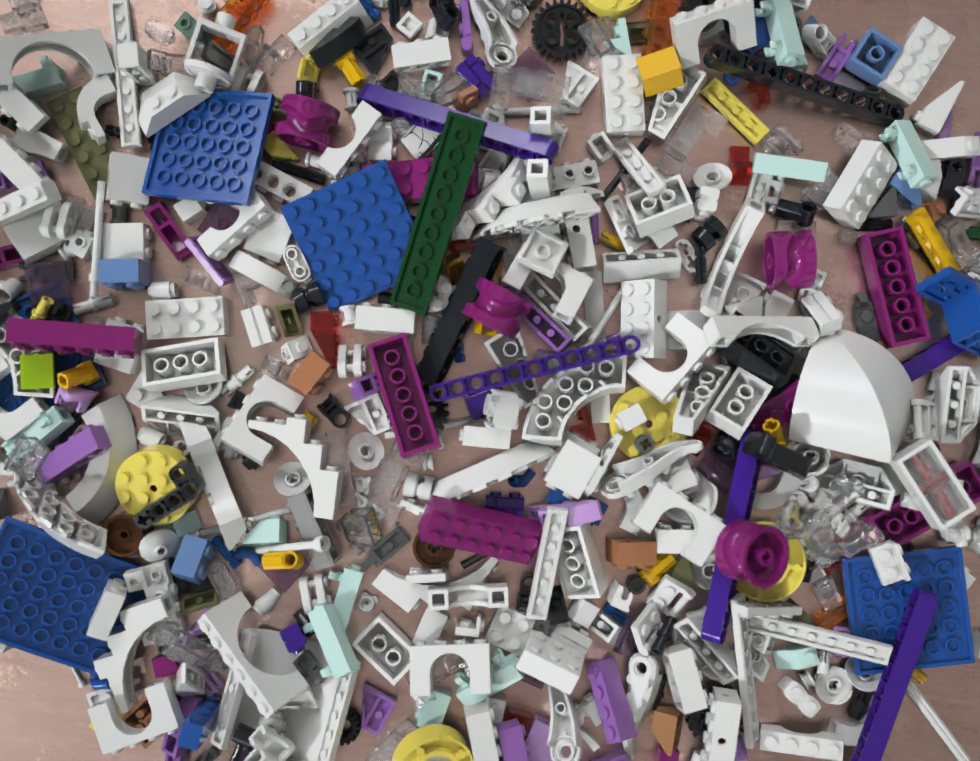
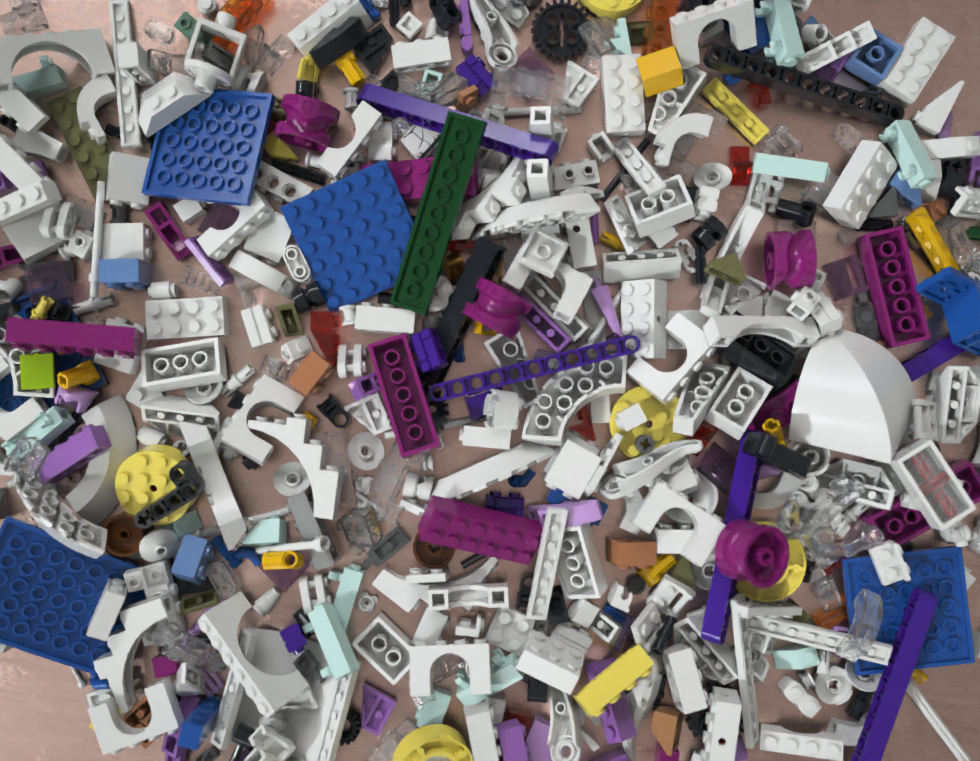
(428, 350): none -> dark purple brick
(537, 690): none -> black piece
(605, 303): none -> lavender bar
(614, 679): none -> light yellow brick
(689, 124): none -> white arch
(725, 446): black wheel -> none
(728, 269): none -> olive slope
(803, 303): none -> white brick
(836, 48): none -> white slope
(840, 280): none -> clear purple plate
(865, 626): none -> clear arch

